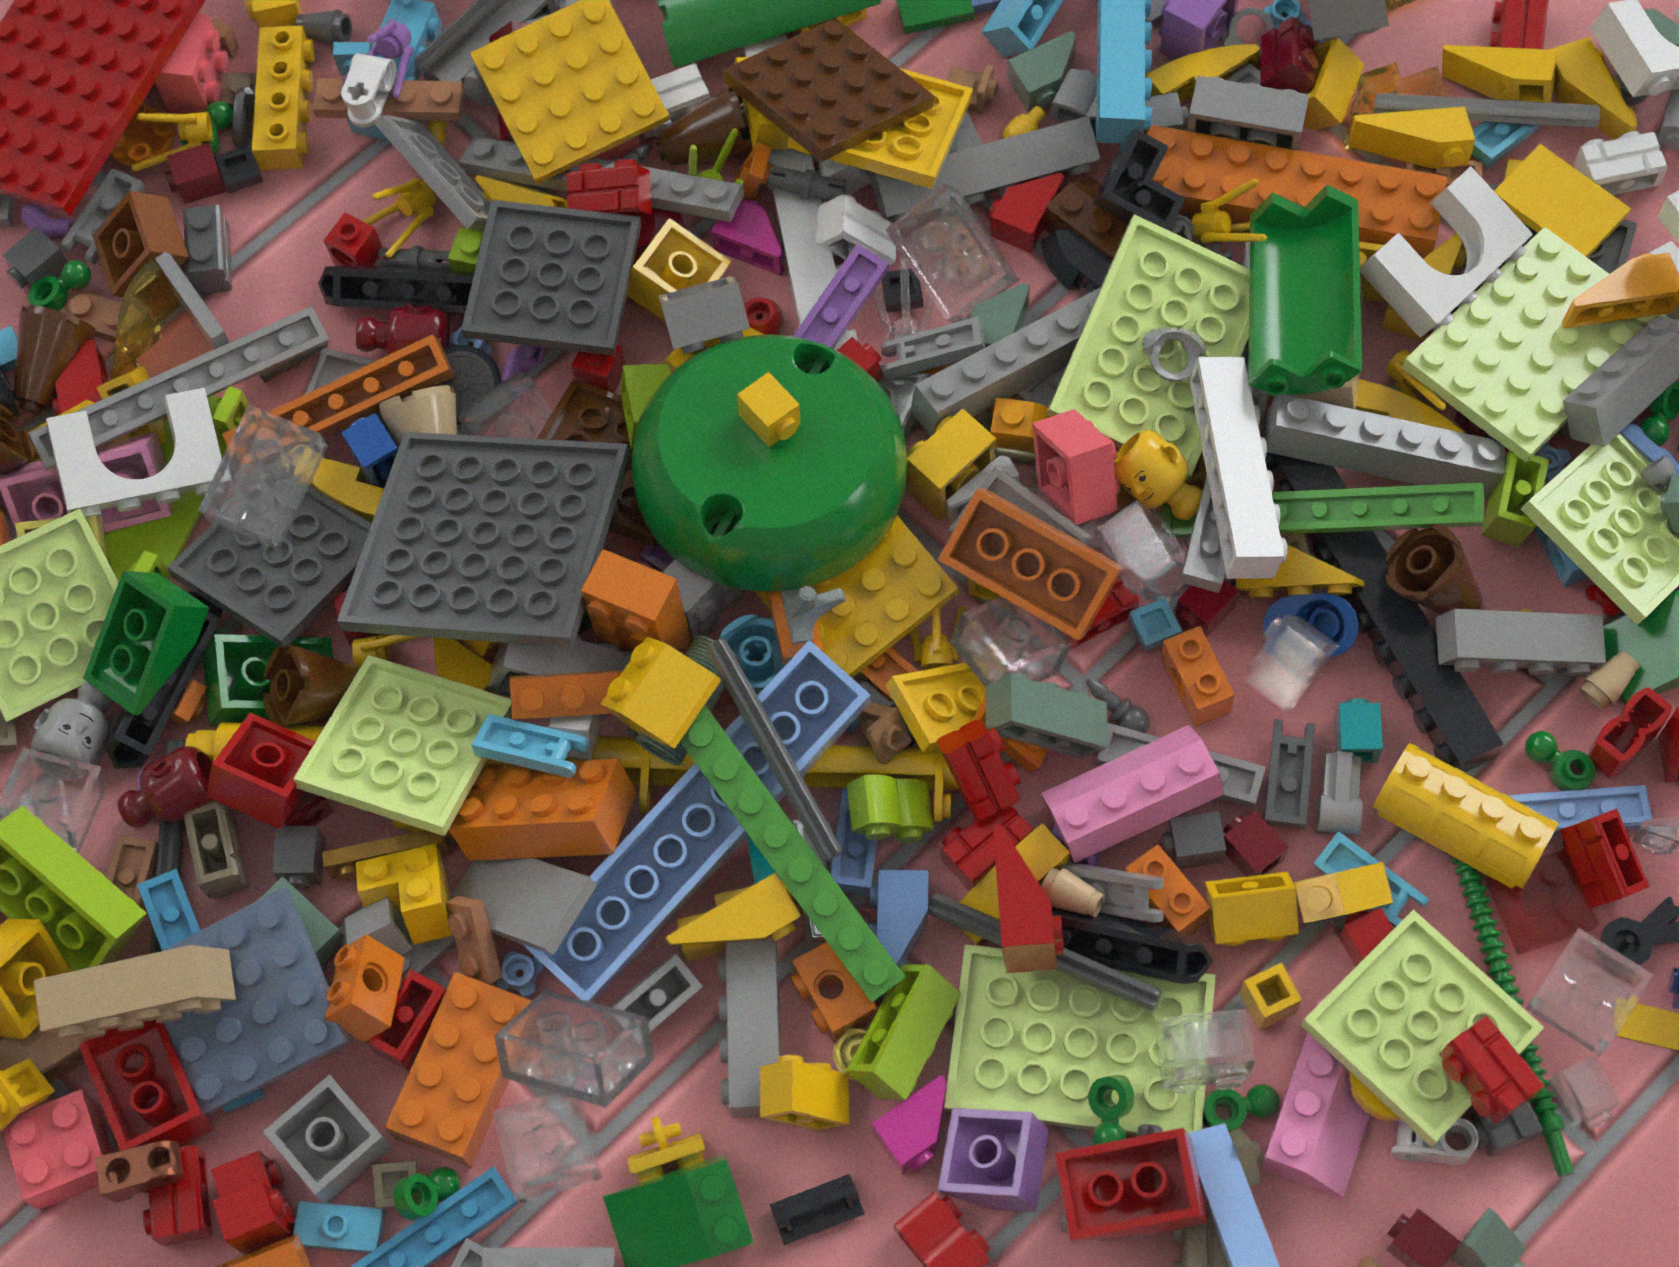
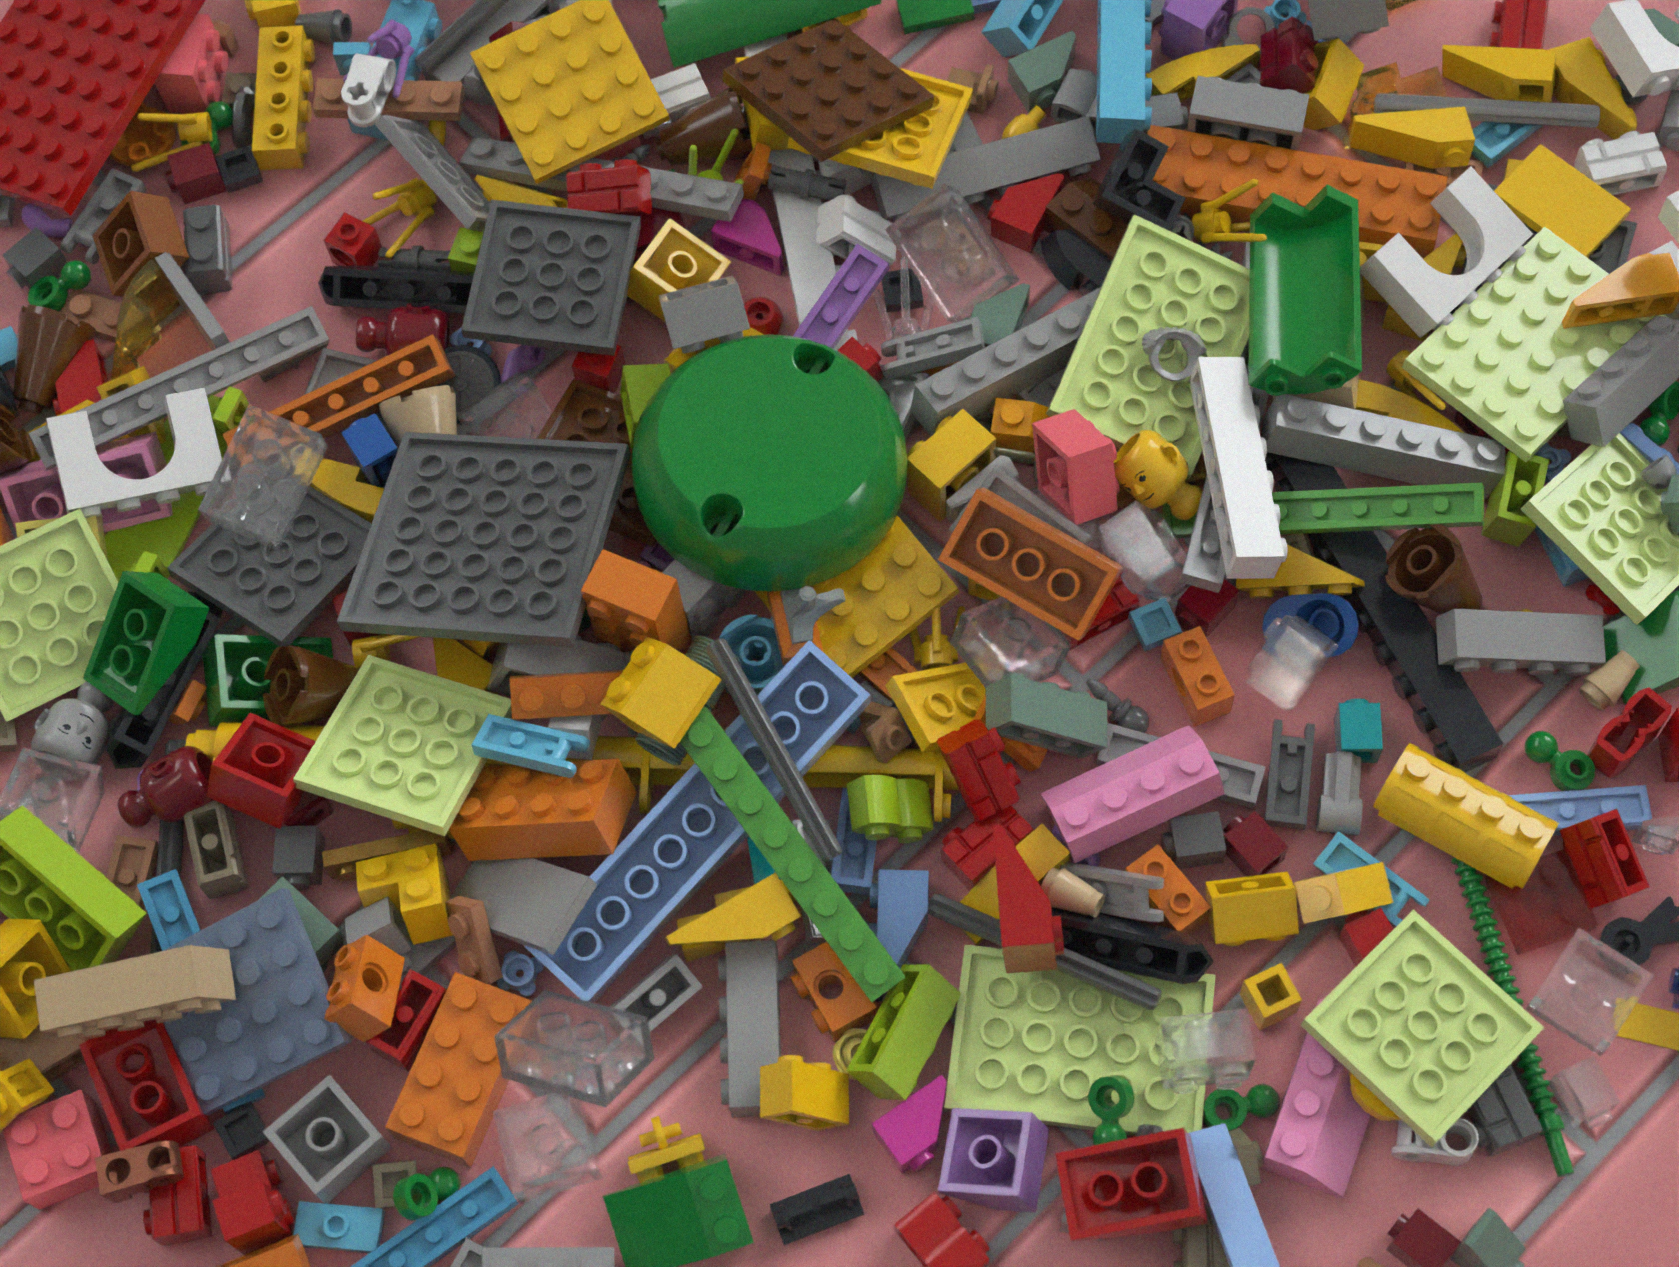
(242, 1130): none -> black plate
(769, 410): yellow brick -> none
(1490, 1071): red brick -> none

